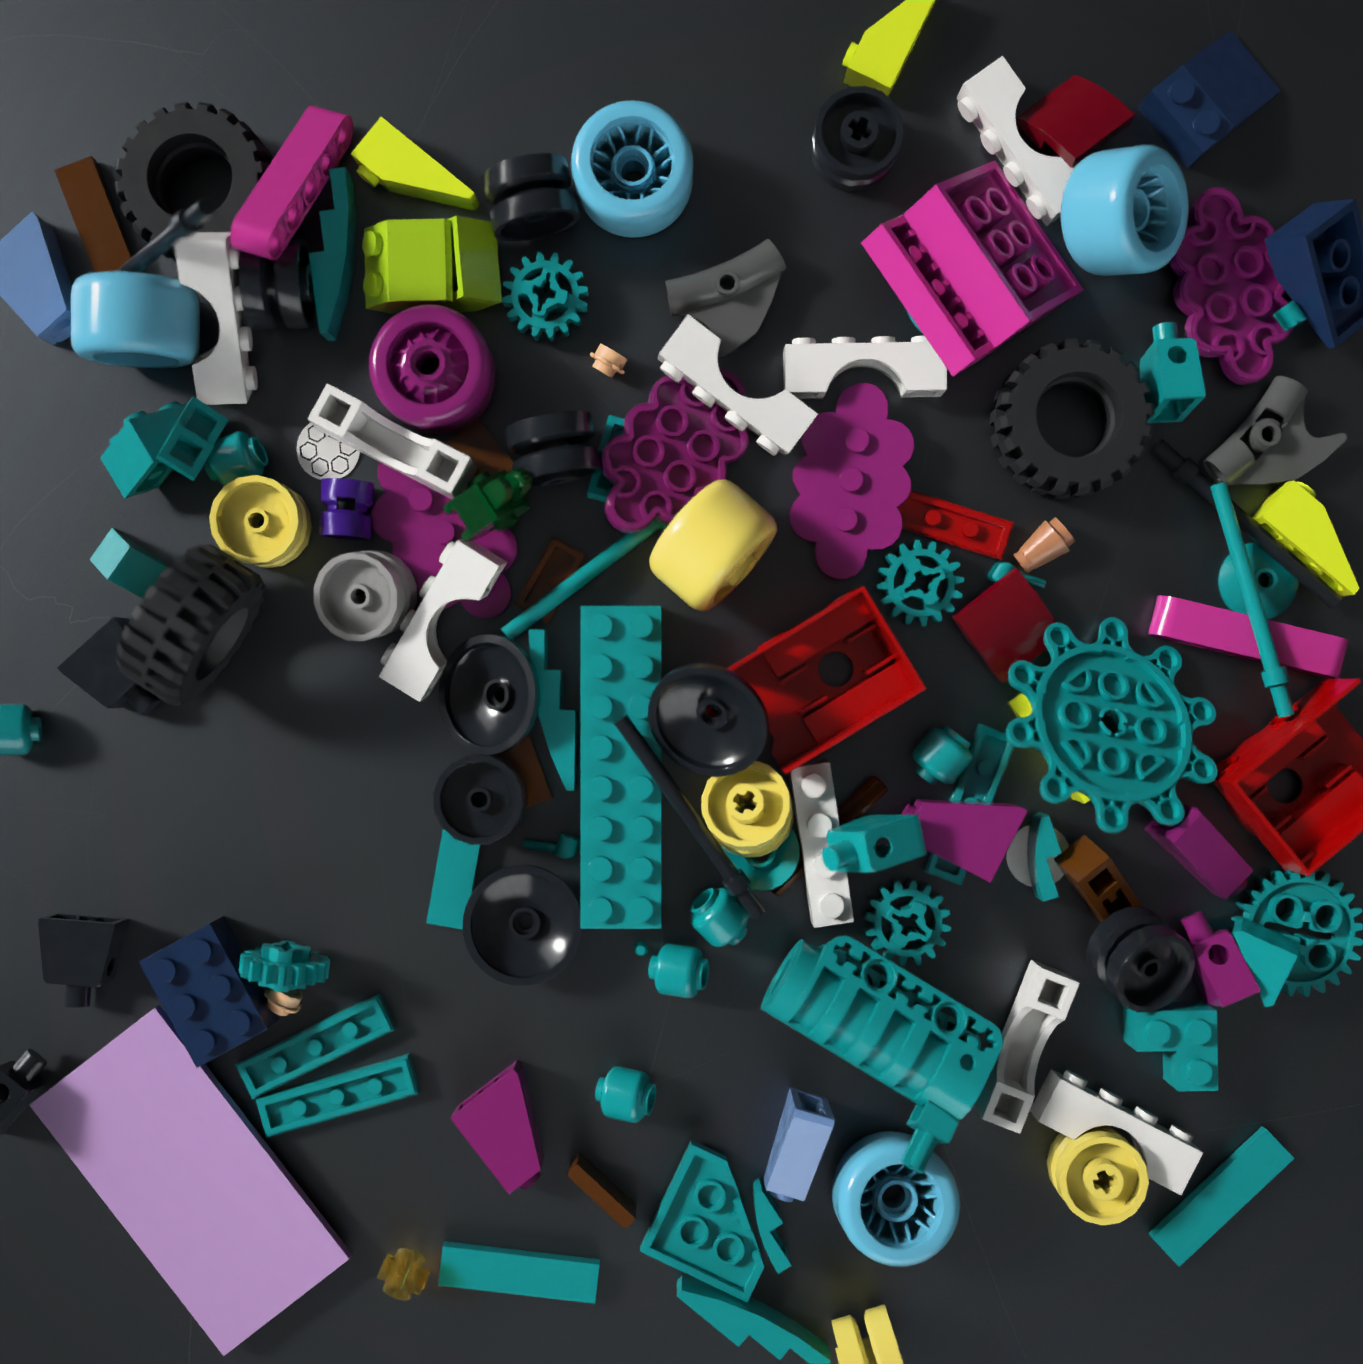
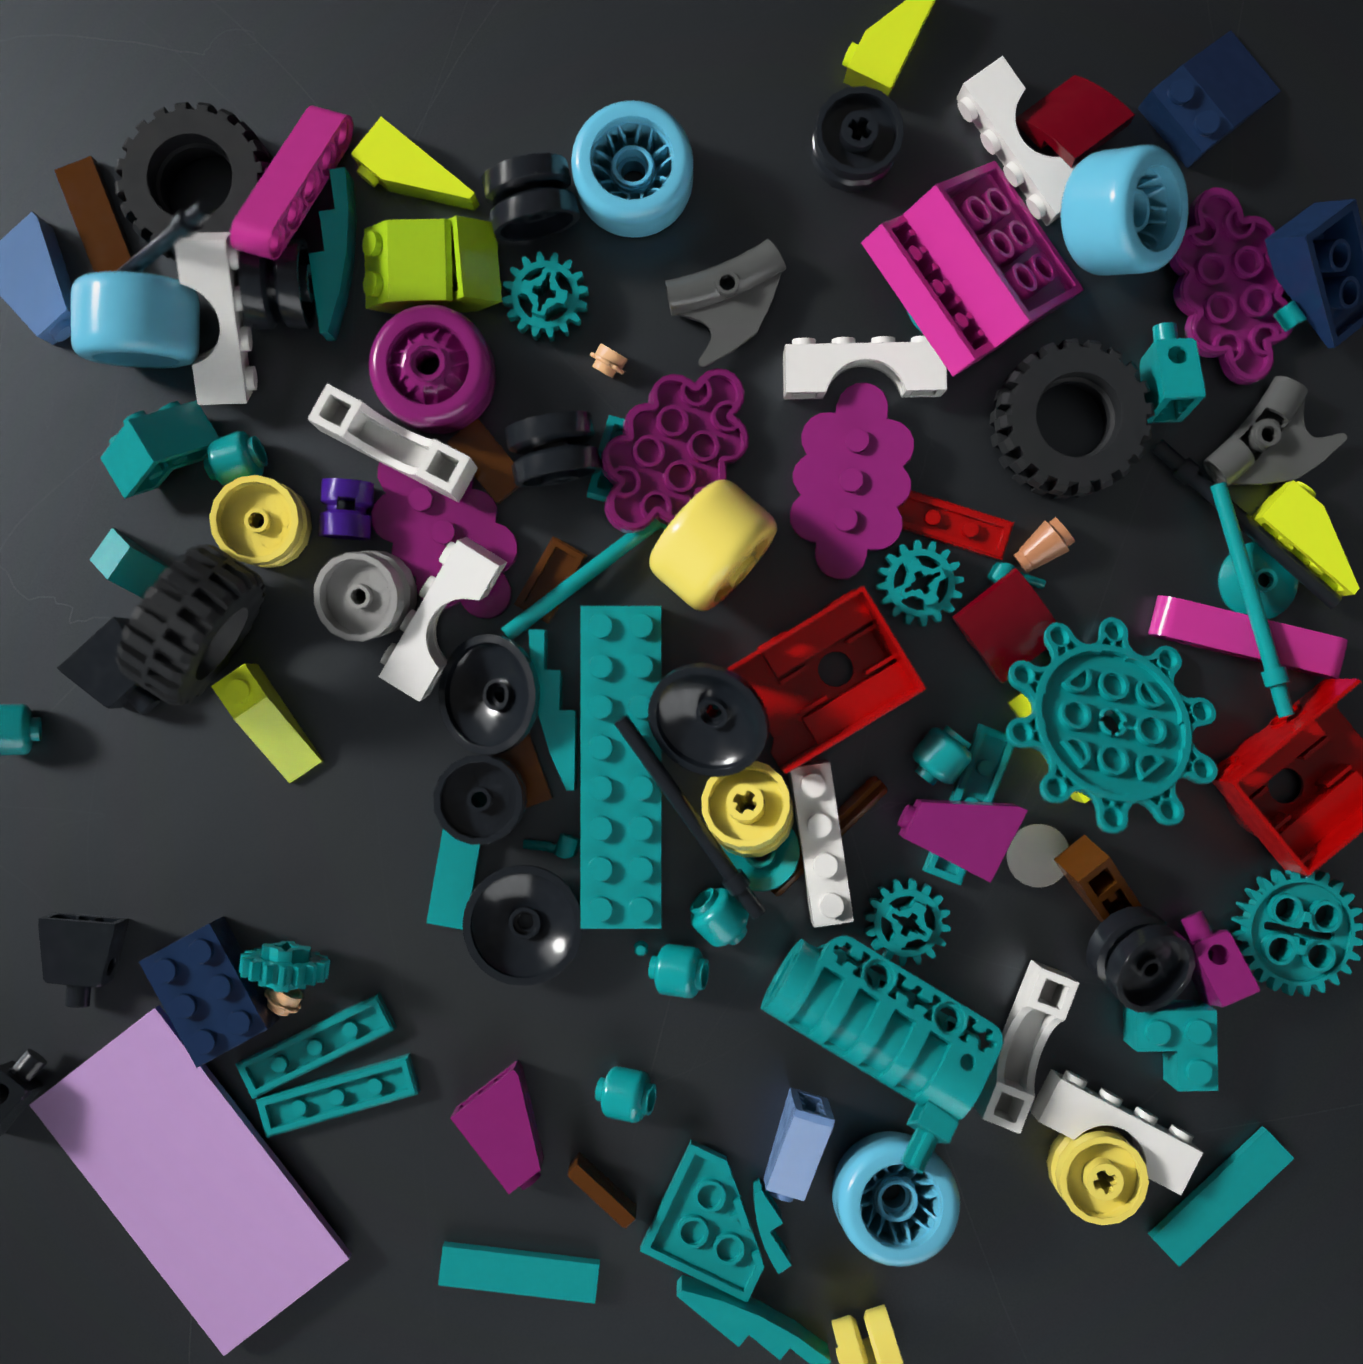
(192, 438): teal slope -> none
(267, 721): none -> neon yellow slope
(323, 455): white sticker -> none
(403, 1274): clear yellow gear -> none
(491, 502): dark green hinge -> none
(694, 357): white arch -> none
(854, 845): teal torso -> none
(1040, 846): teal slope -> none
(1203, 852): magenta slope -> none
(1267, 956): teal slope -> none

